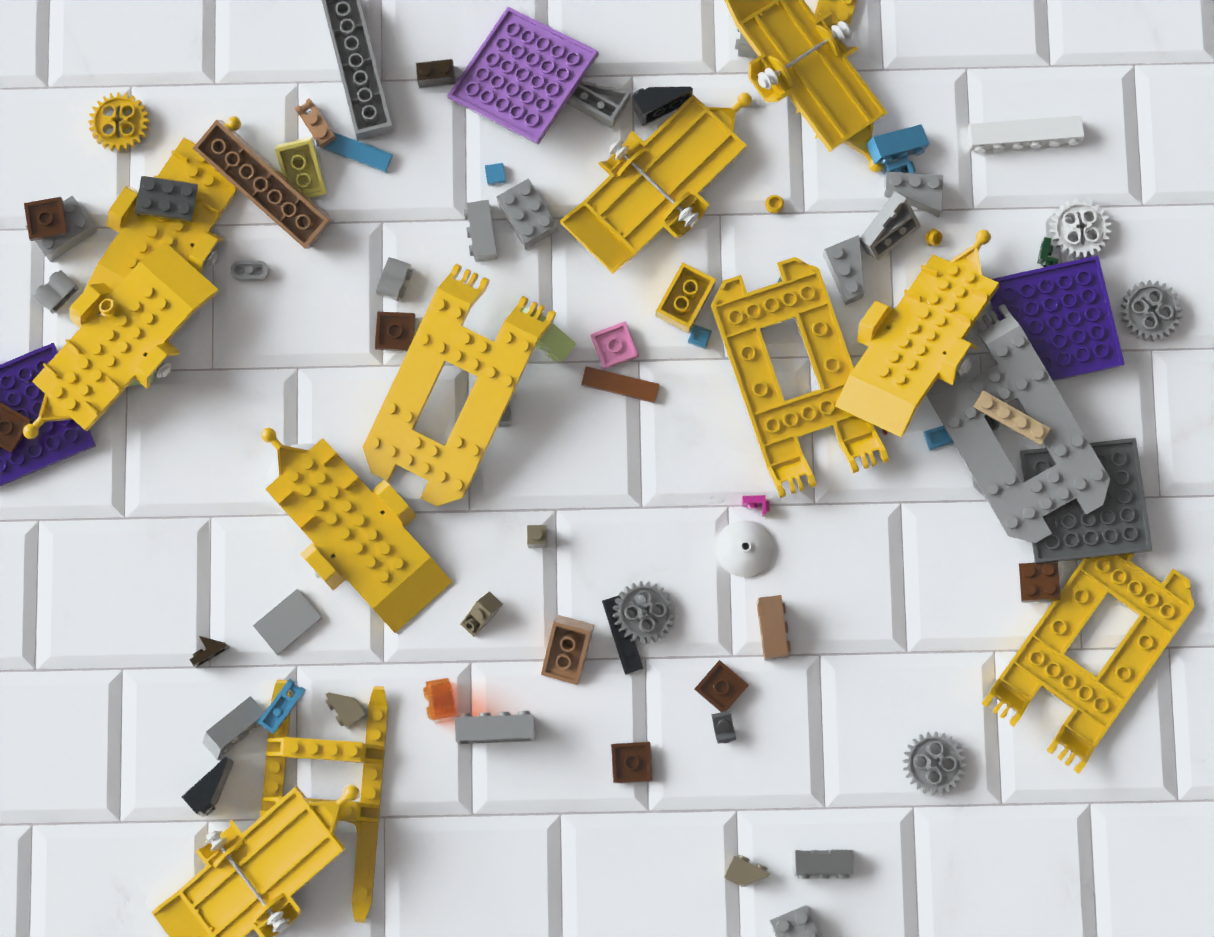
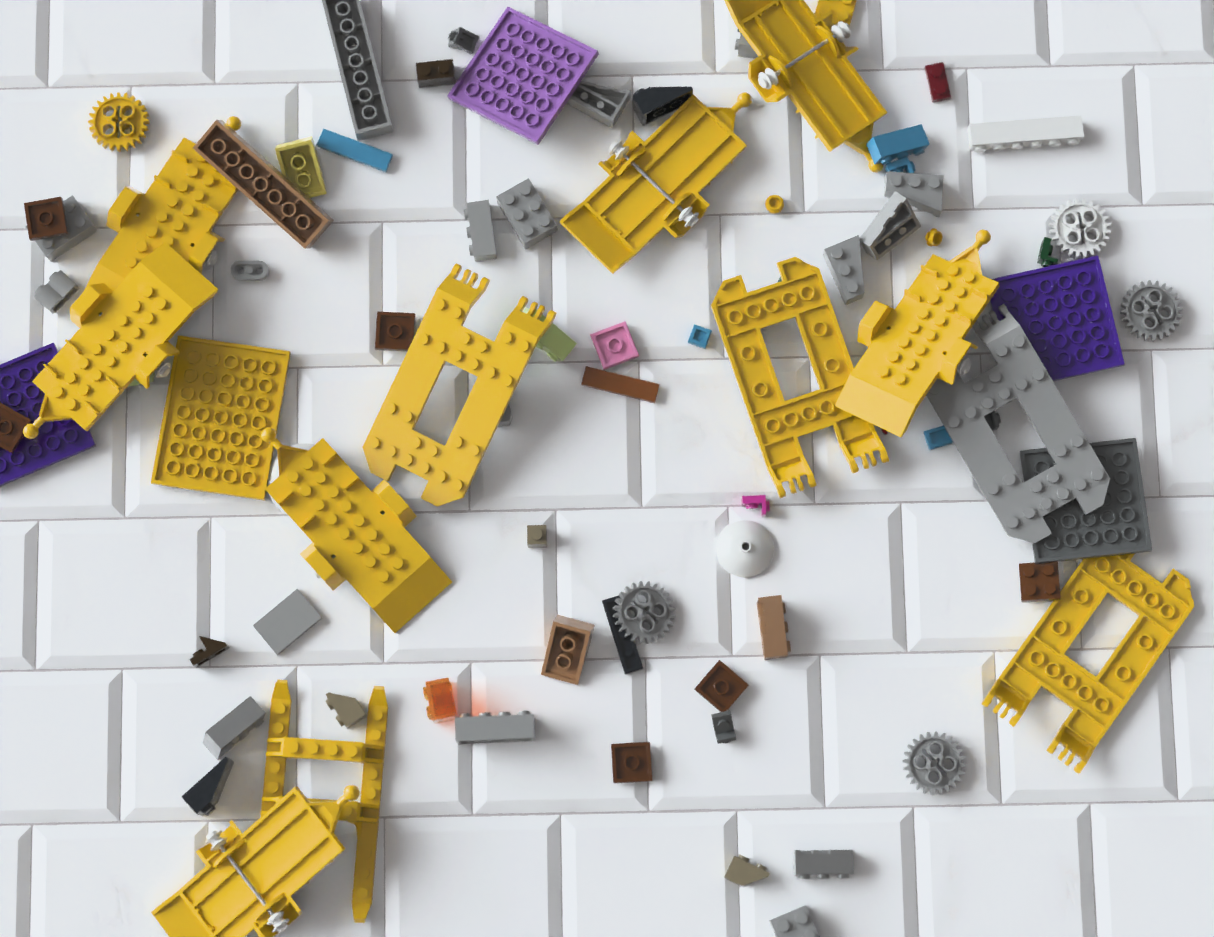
(108, 307): yellow plate -> none
(166, 198): dark grey plate -> none
(215, 417): none -> yellow plate
(281, 706): dark azure plate -> none
(315, 123): medium nougat plate -> none
(393, 279): light grey brick -> none
(463, 40): none -> dark grey bracket
(481, 613): dark tan slope -> none
(495, 173): dark azure tile -> none
(685, 297): yellow brick -> none
(937, 82): none -> dark red plate
(1011, 417): tan plate -> none

